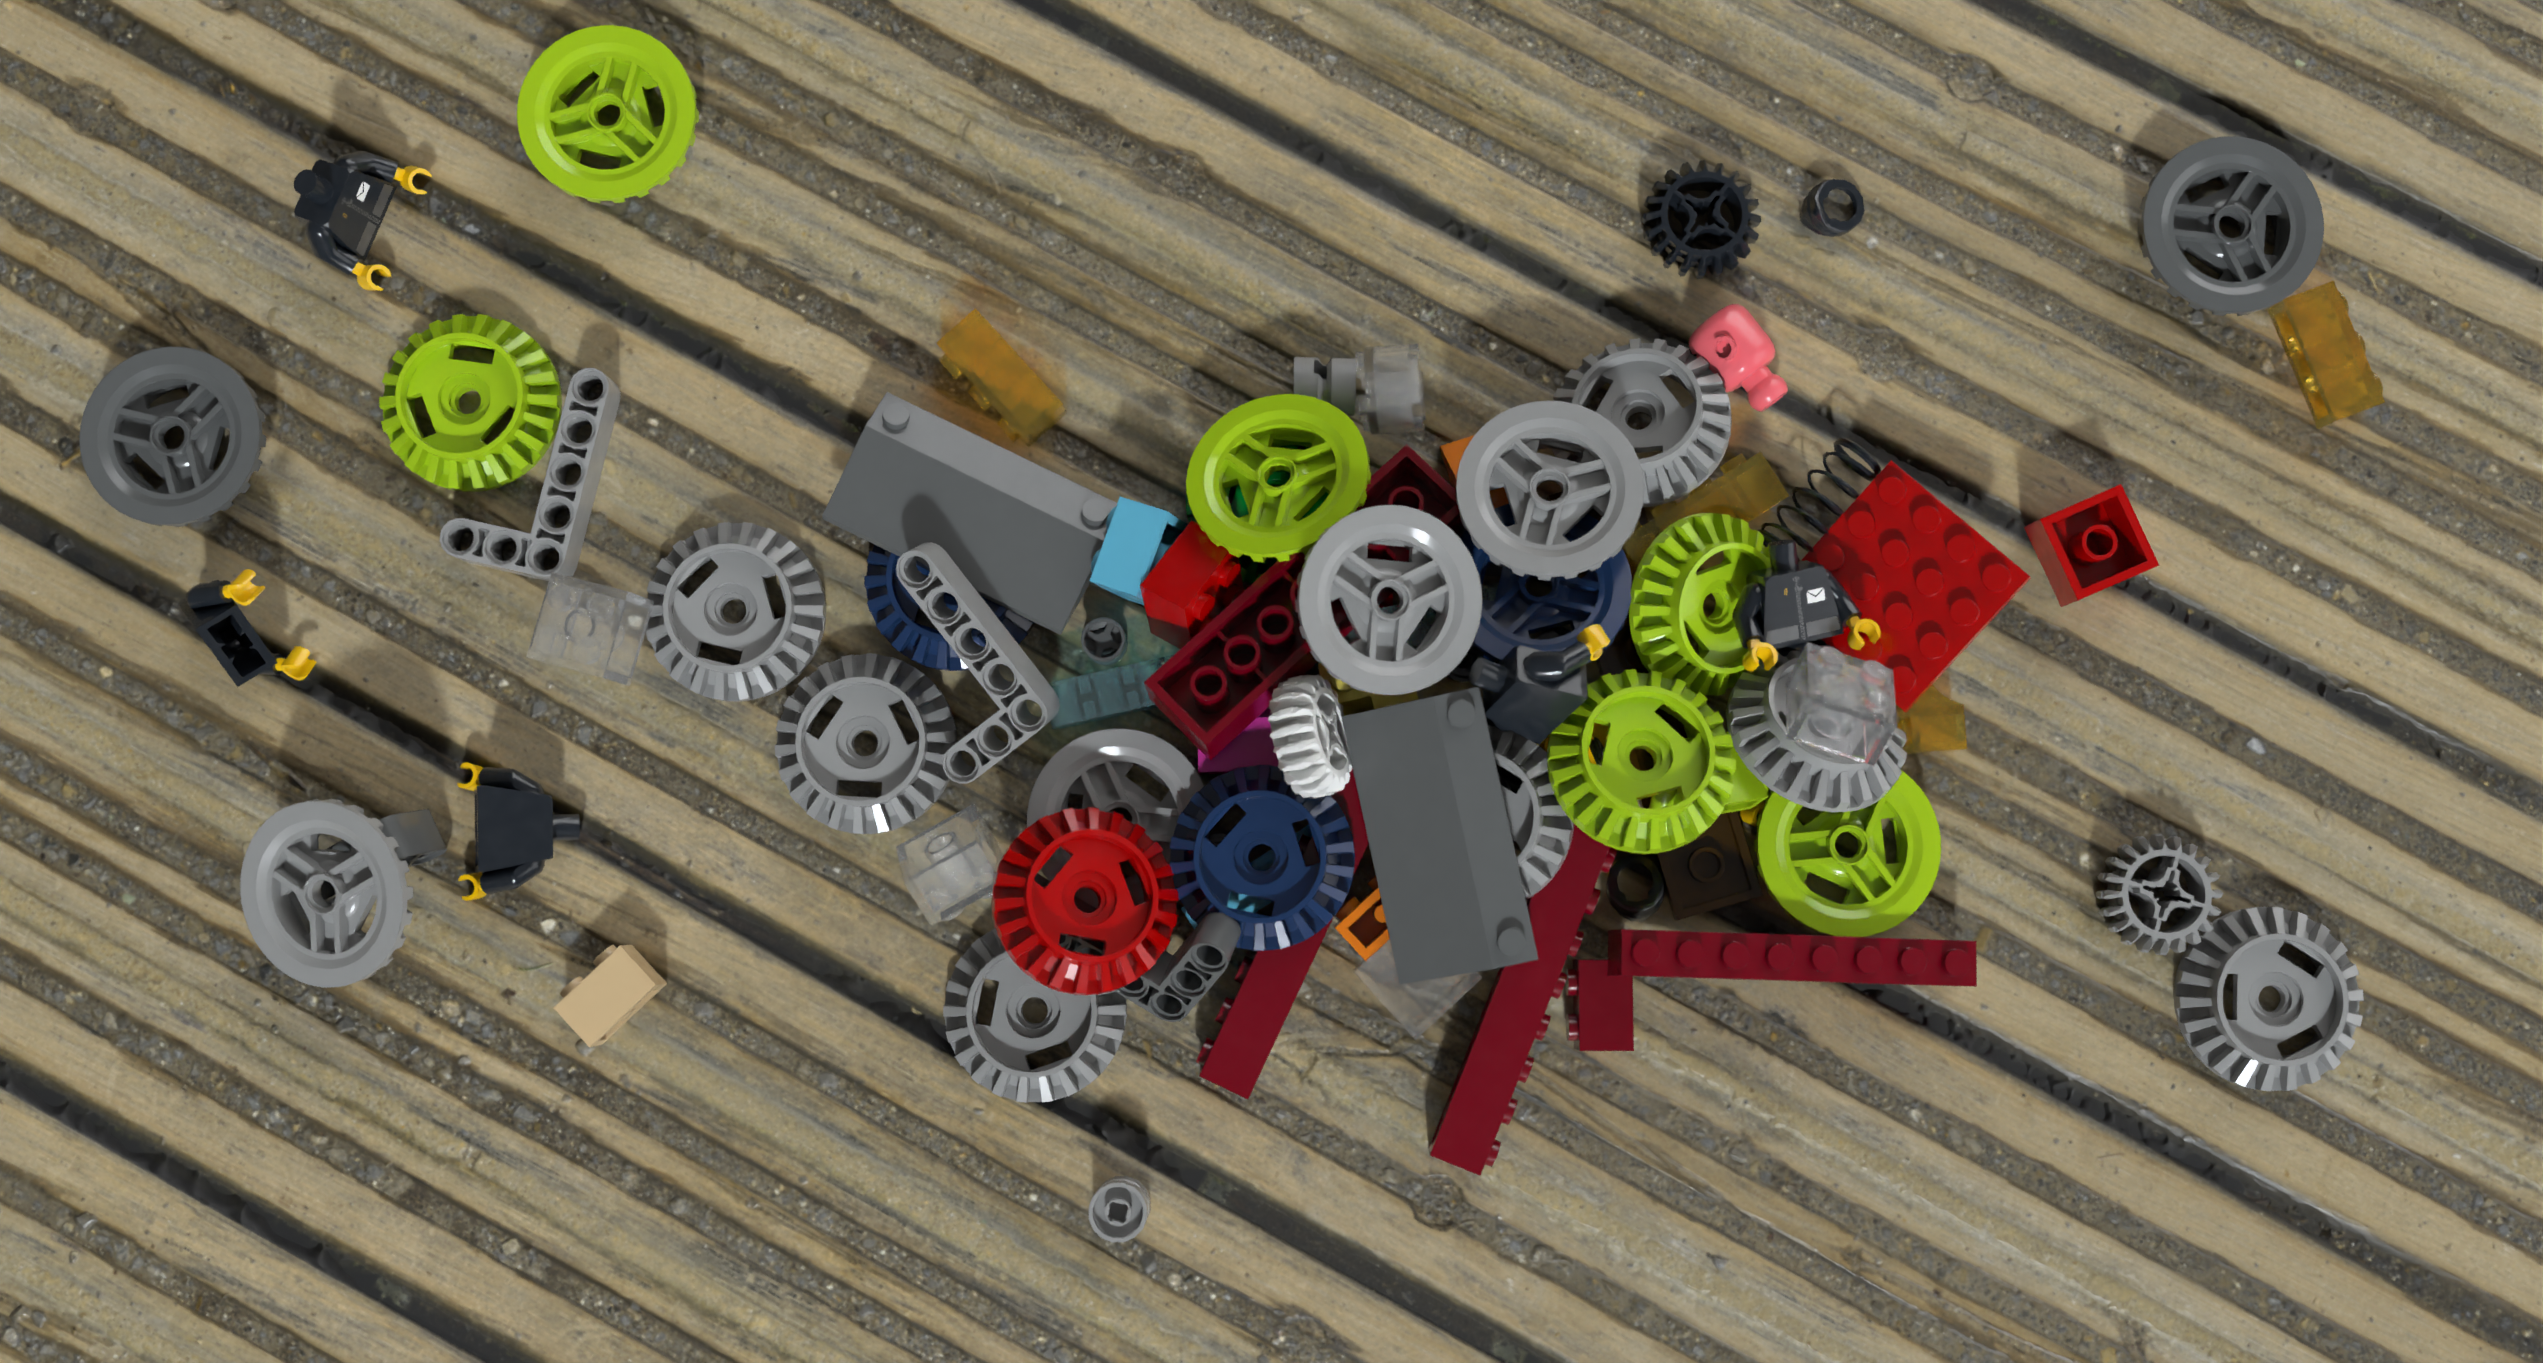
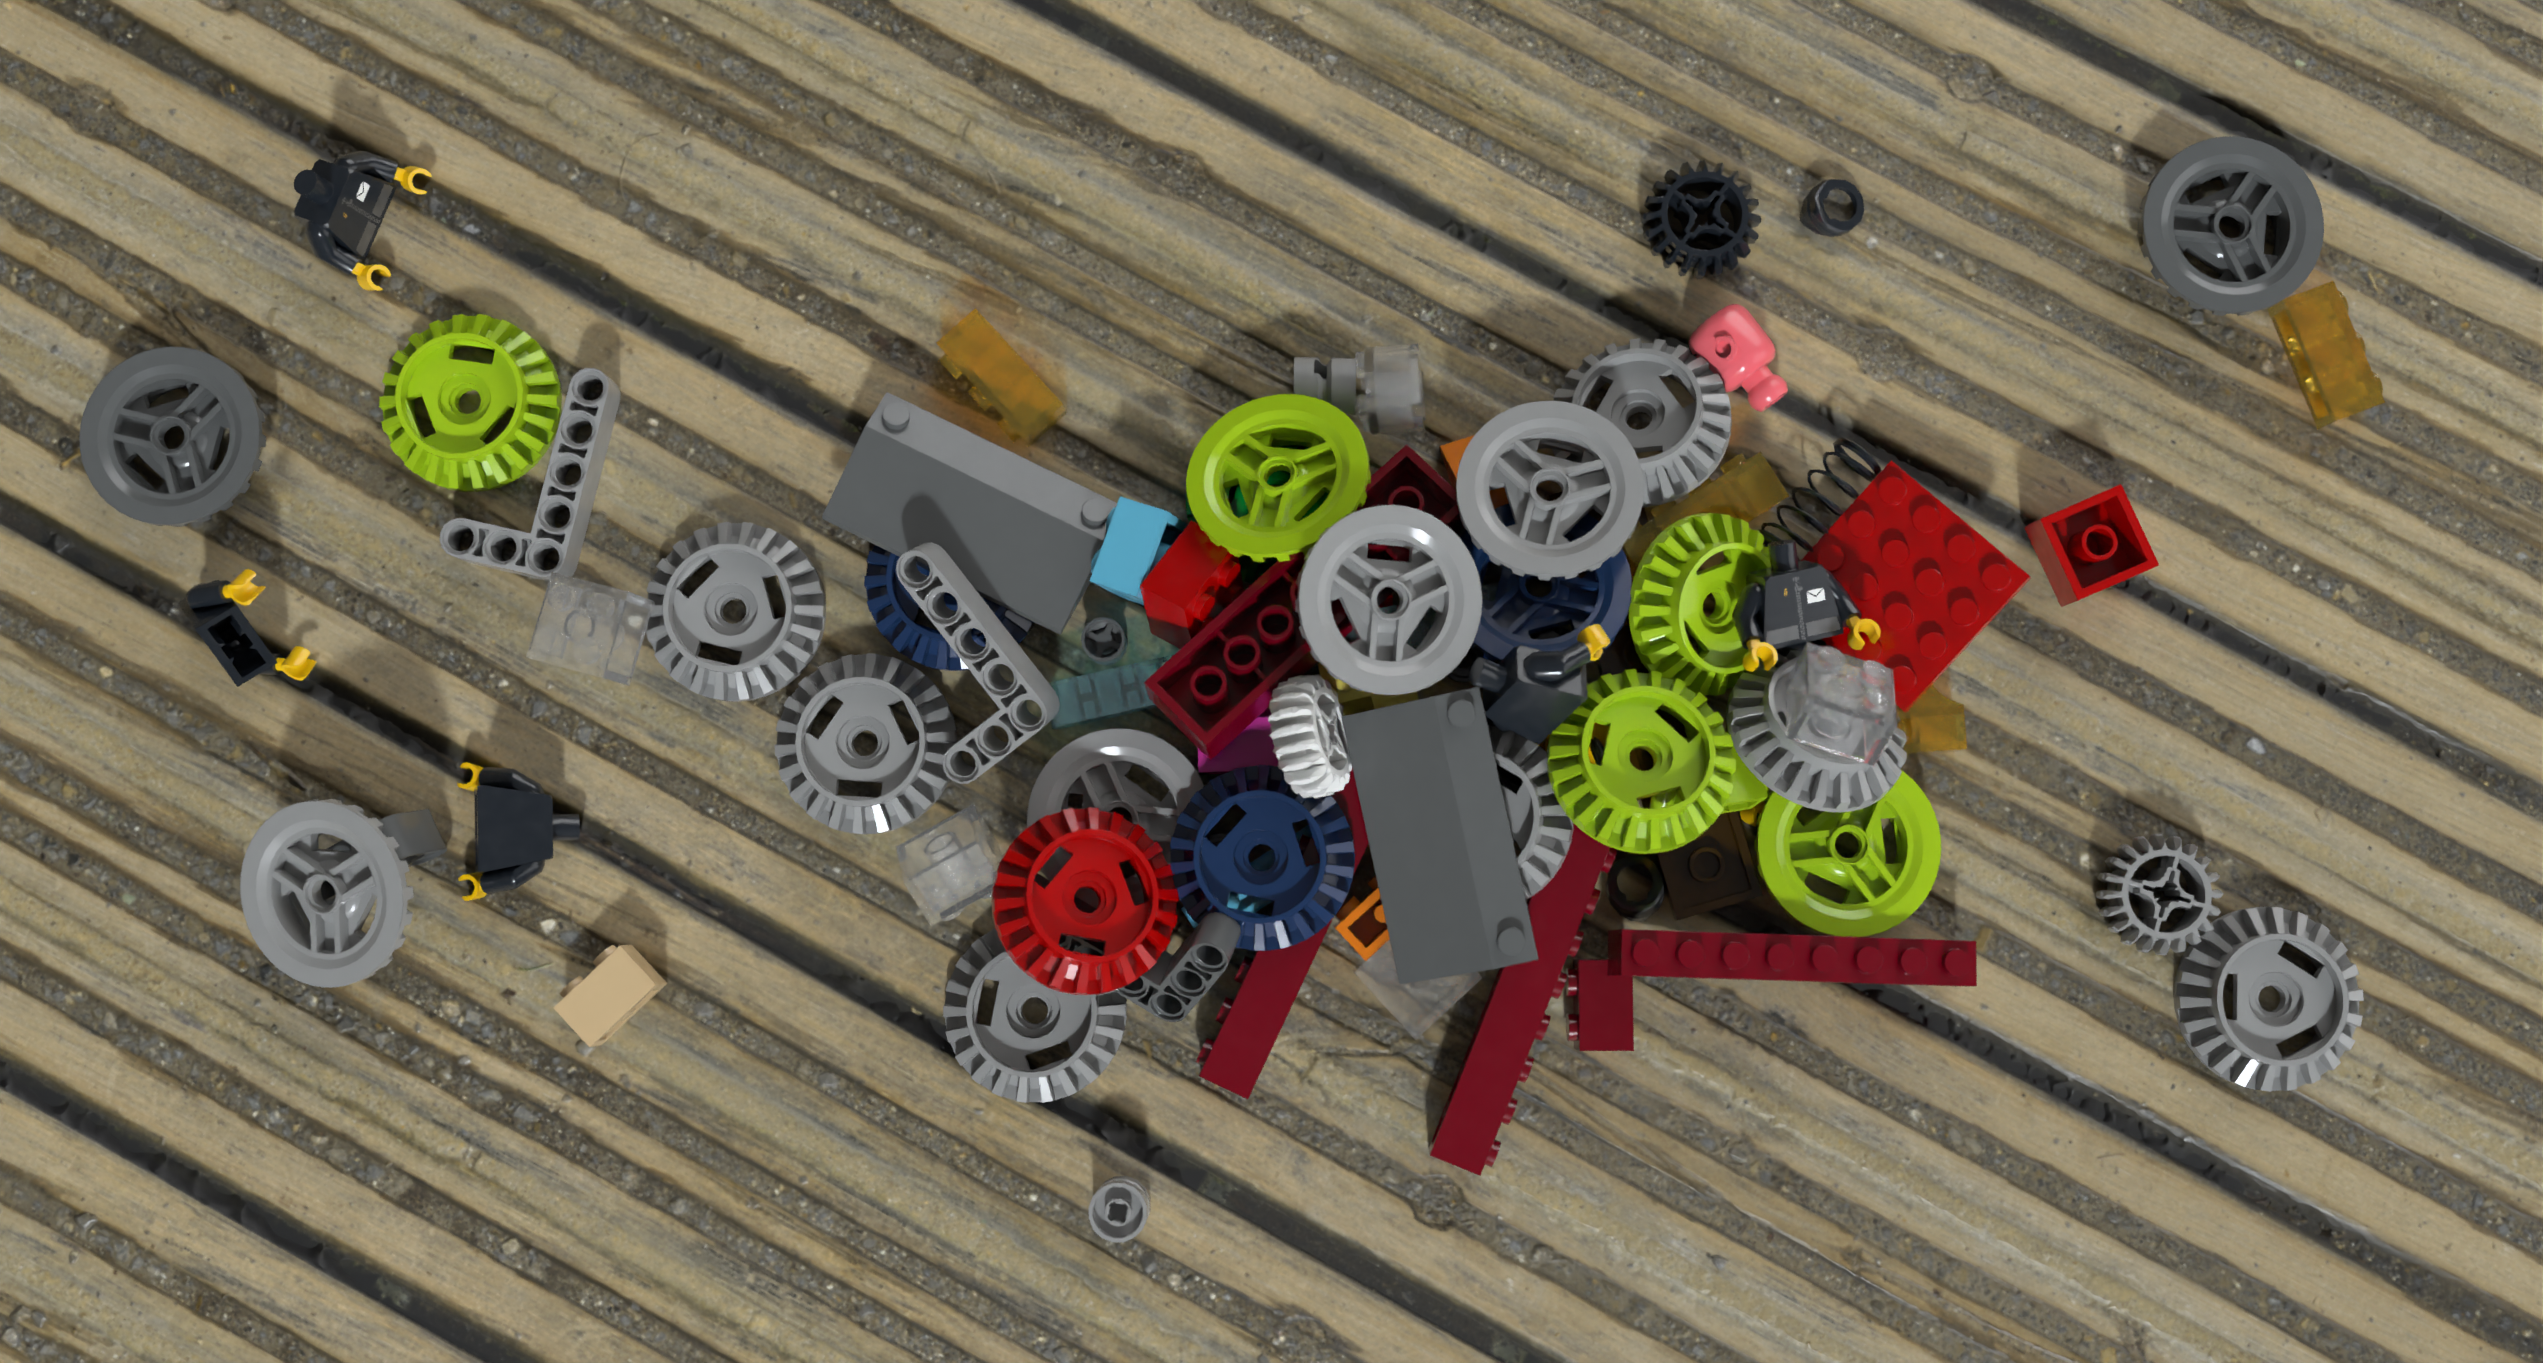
(626, 67): lime gear -> none

